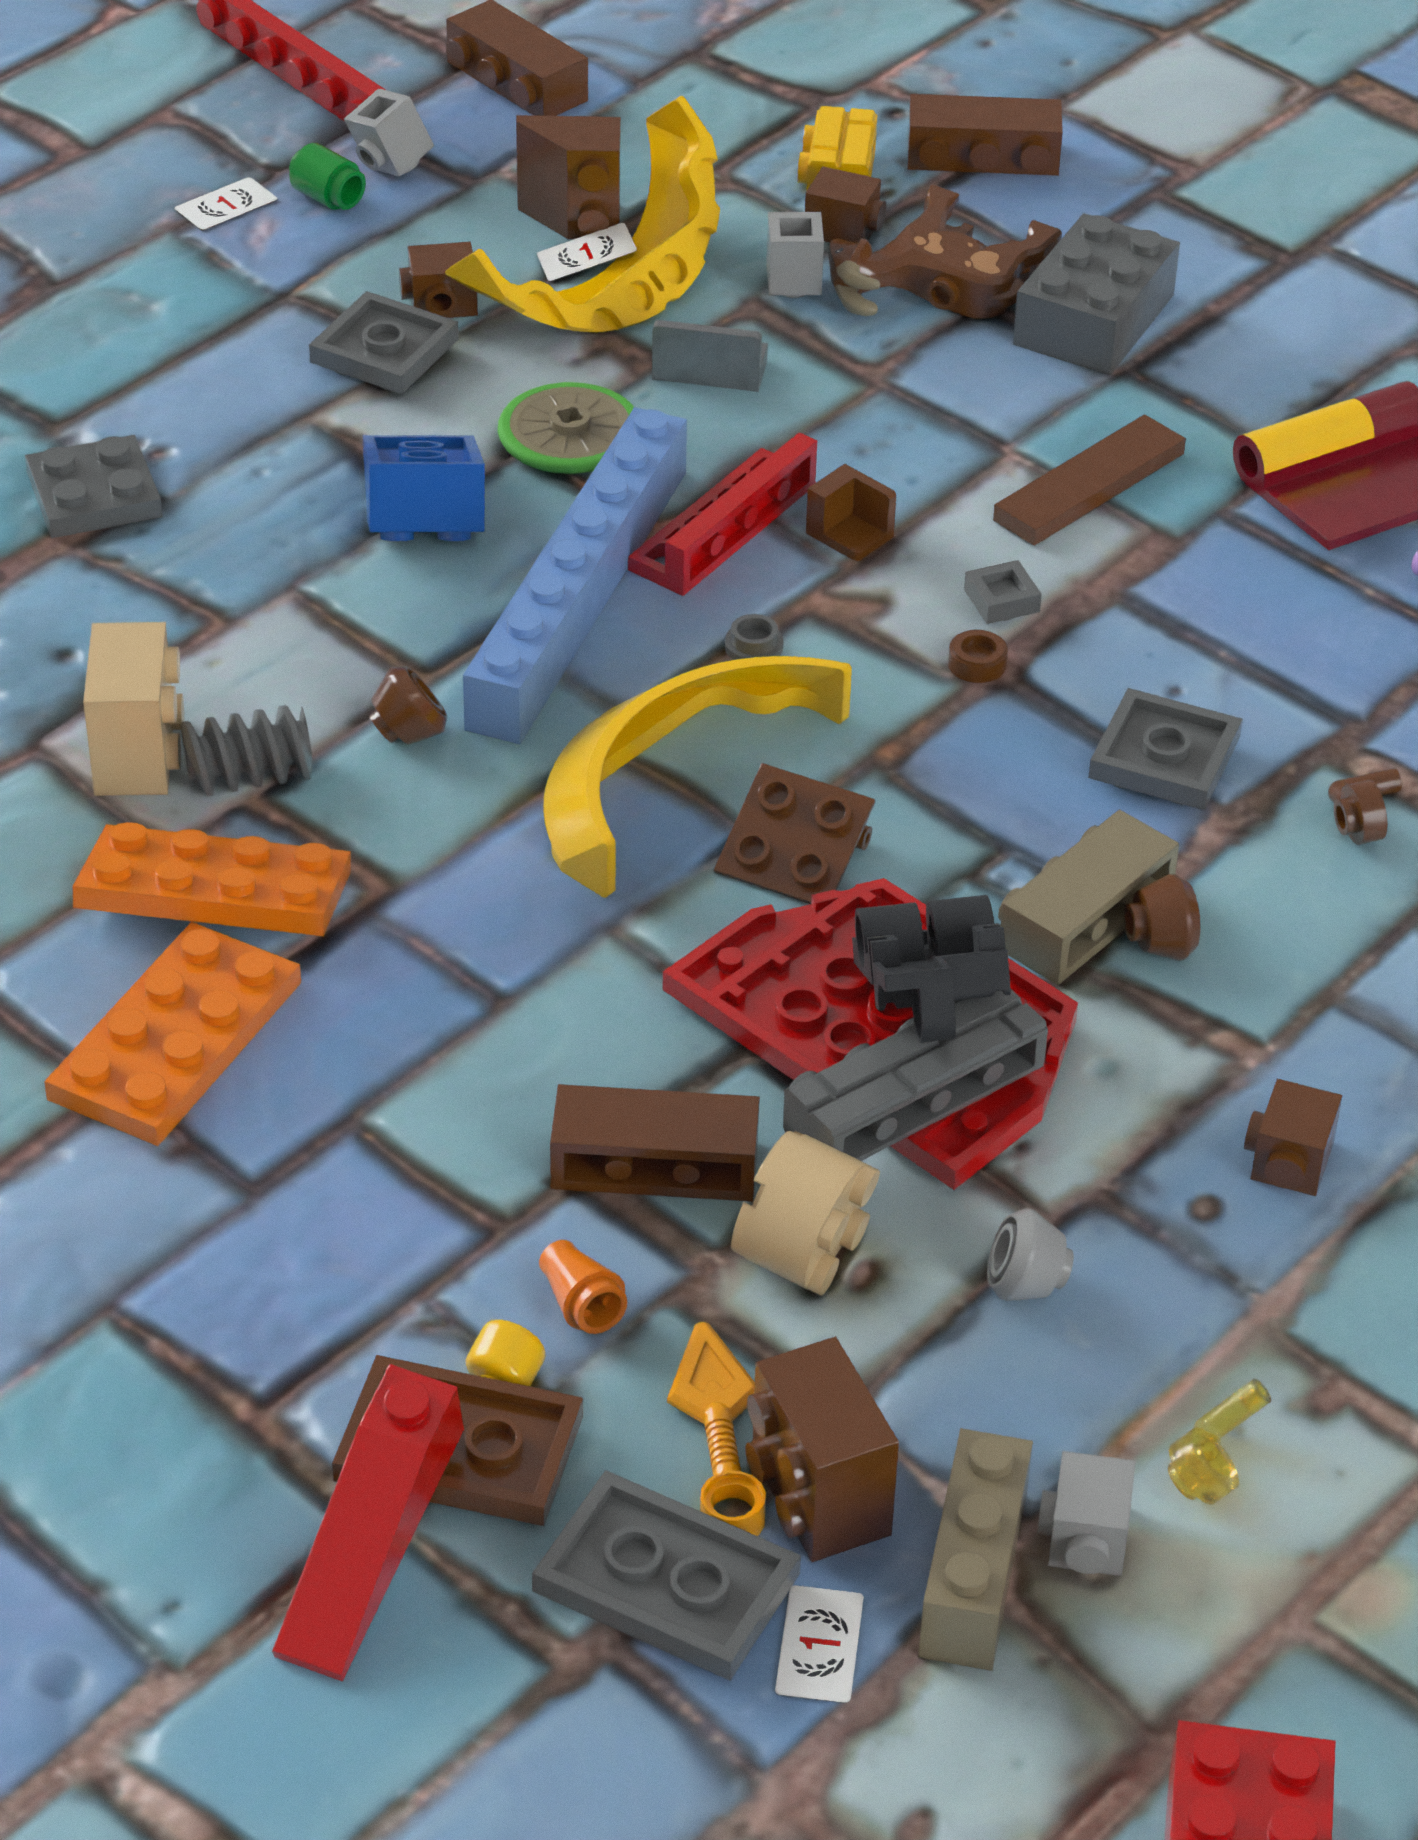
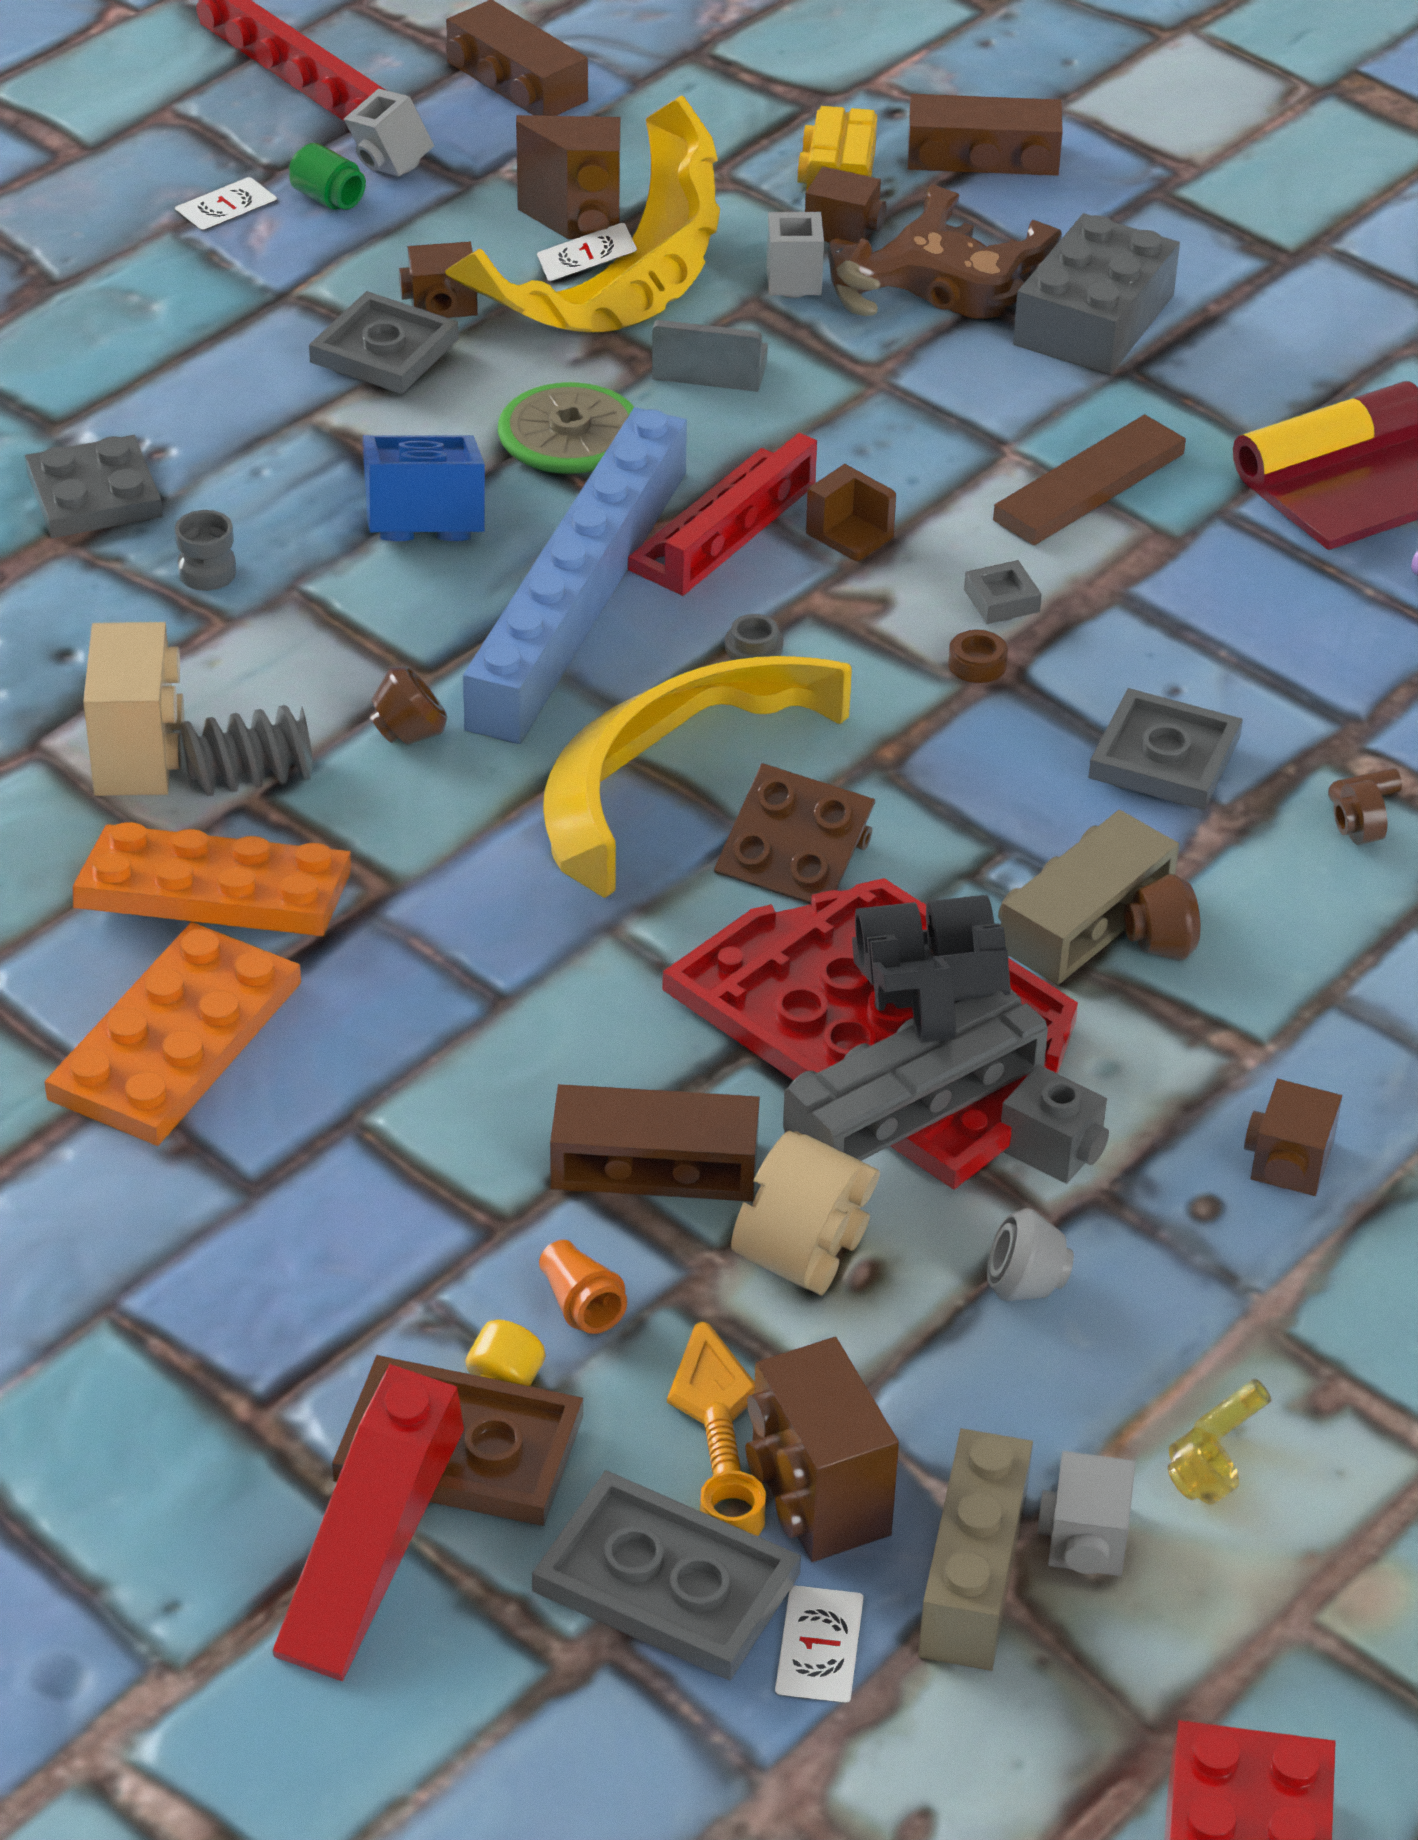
(205, 560): none -> dark grey wheel
(1055, 1124): none -> dark grey brick

